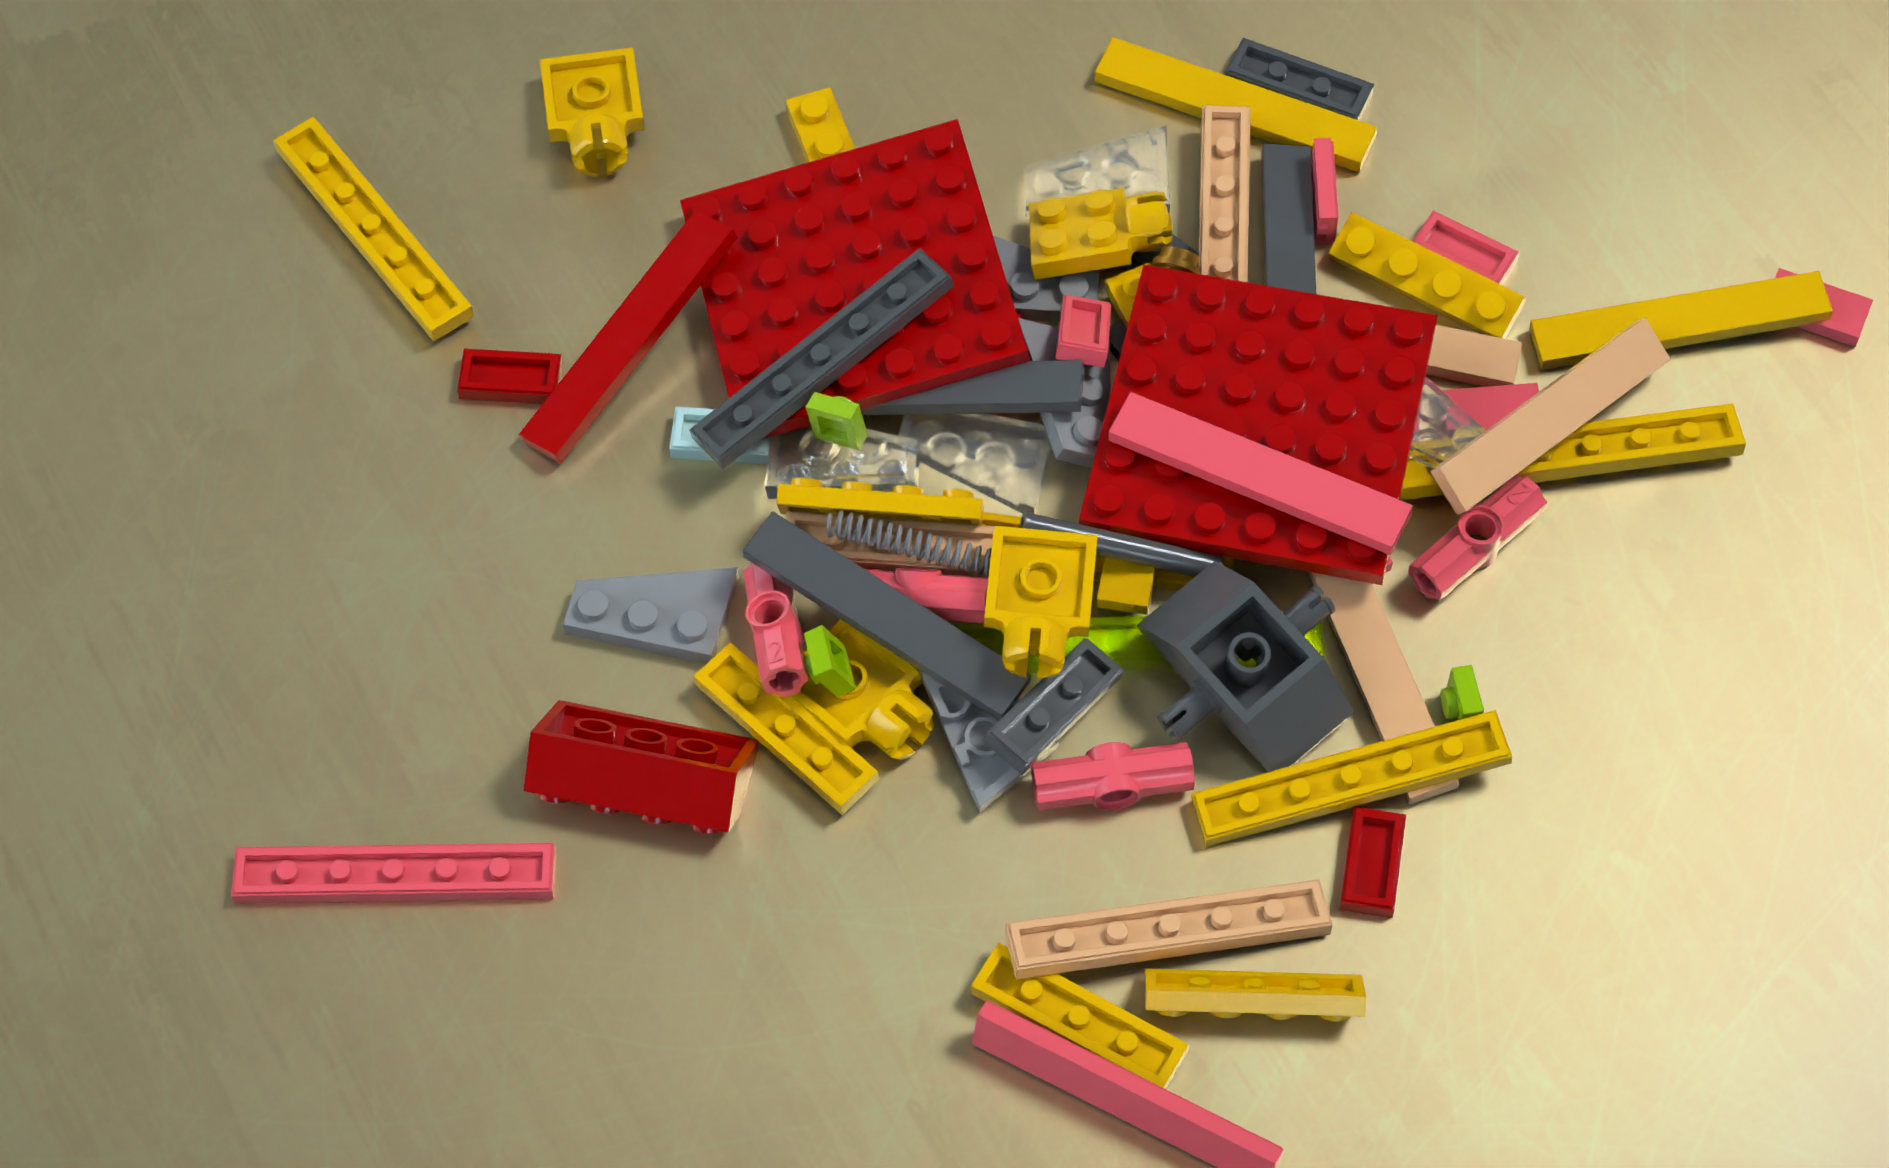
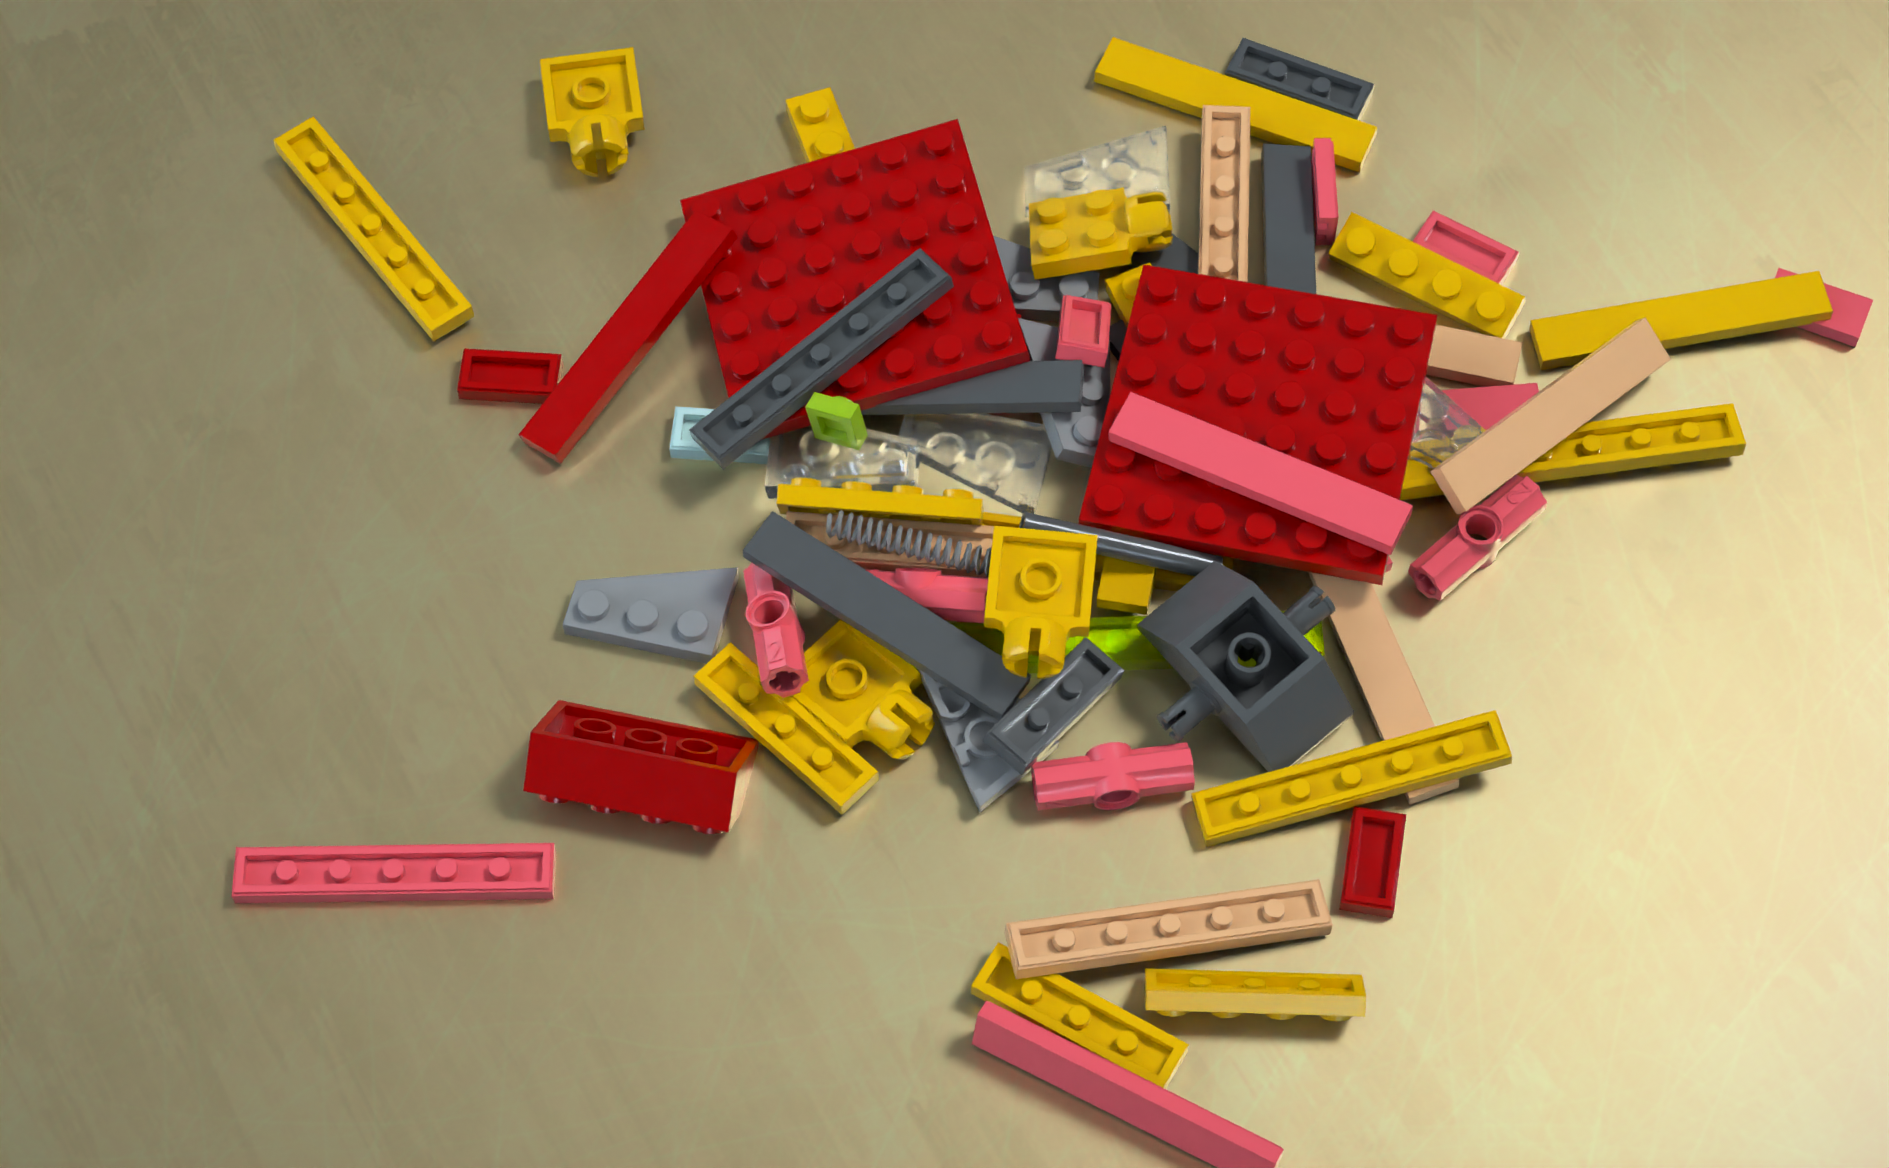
(828, 661): lime plate -> none
(1177, 259): pearl gold plate -> none
(1461, 696): lime plate -> none

